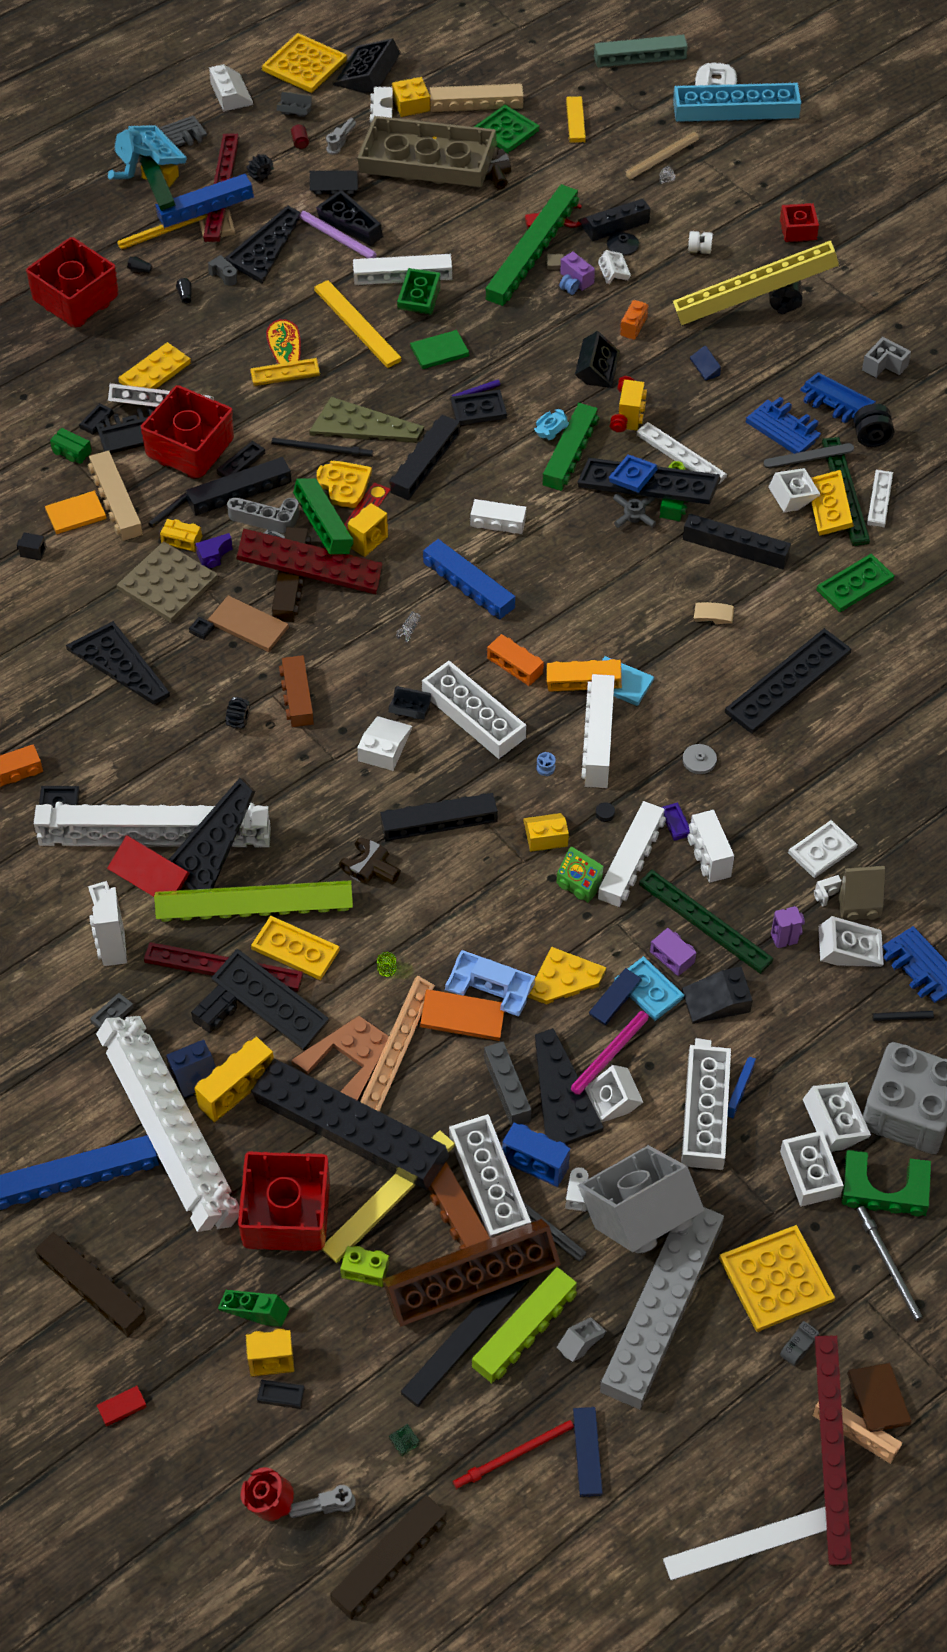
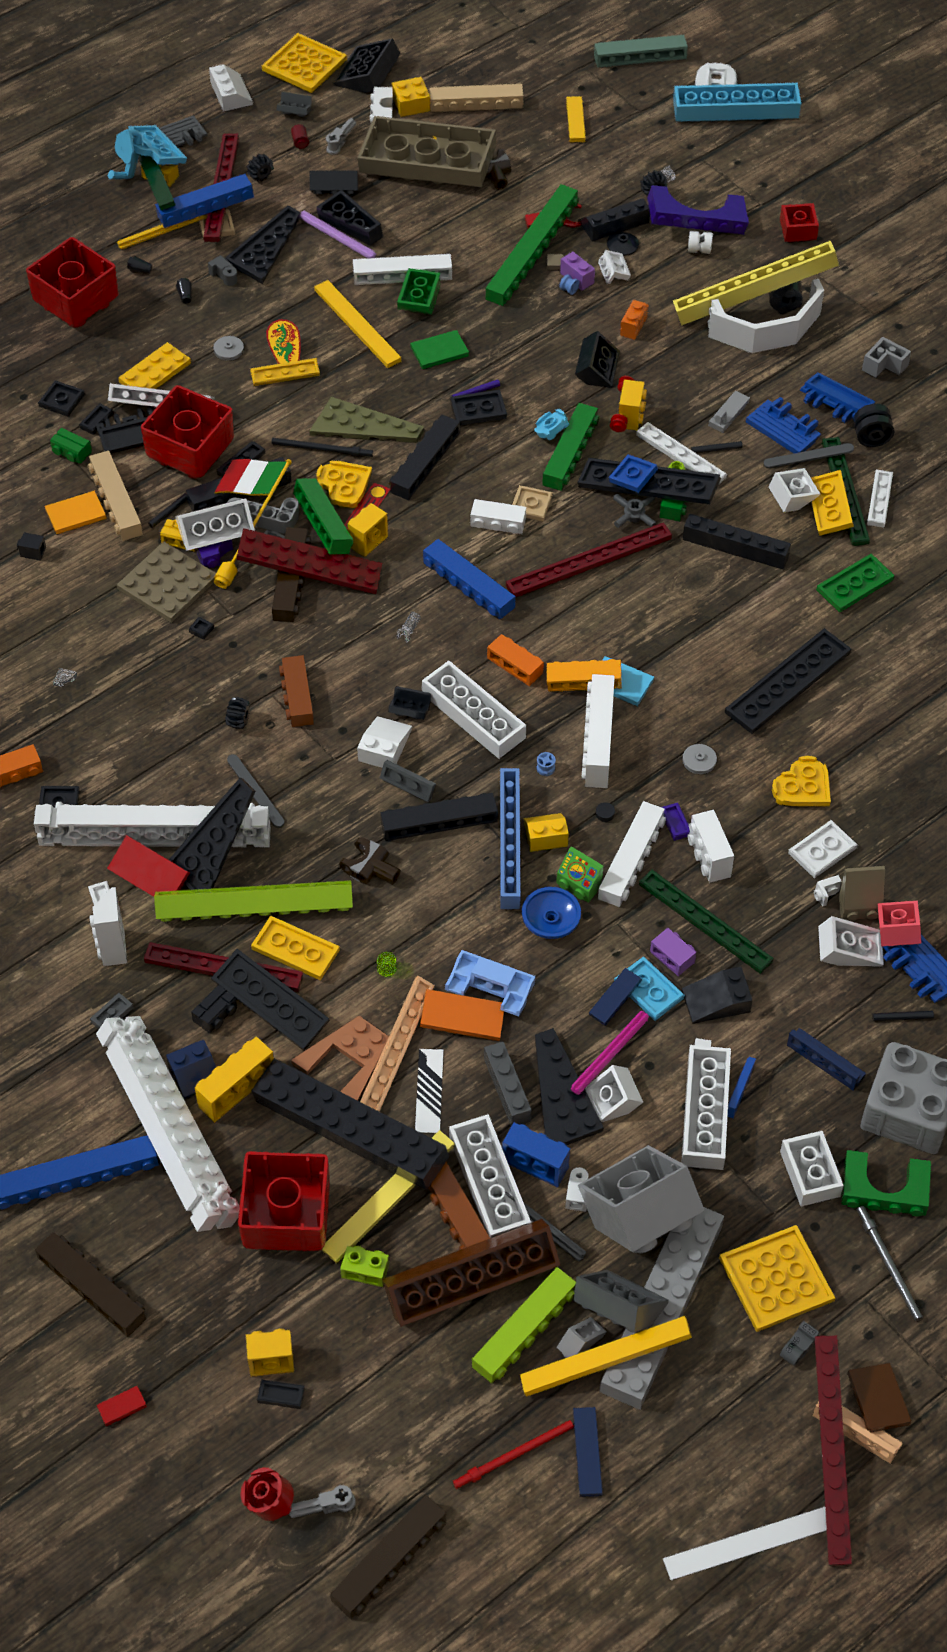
(61, 398): none -> black tile
(64, 676): none -> clear tile
(116, 657): black wing -> none
(214, 524): none -> white slope
(228, 348): none -> light grey piece
(248, 623): medium nougat tile -> none
(251, 479): none -> flag
(256, 1307): green slope -> none
(259, 796): none -> dark grey piece
(404, 1440): clear green tile -> none
(407, 781): none -> dark grey hinge
(429, 1090): none -> white sticker
(460, 1342): black tile -> none
(509, 838): none -> medium blue brick
(510, 127): green plate -> none
(534, 500): none -> tan tile
(551, 904): none -> blue dish
(565, 976): yellow plate -> none
(588, 560): none -> dark red plate
(605, 1356): none -> yellow tile
(619, 1300): none -> dark grey slope
(655, 178): none -> black gear
(662, 155): tan axle -> none
(669, 212): none -> dark purple arch
(706, 363): dark blue slope -> none
(714, 612): tan slope -> none
(717, 447): none -> black bar
(729, 411): none -> light grey hinge
(768, 334): none -> white panel
(787, 927): medium lavender brick -> none
(803, 785): none -> yellow plate
(825, 1058): none -> dark blue fence
(837, 1115): white slope -> none
(899, 923): none -> coral brick

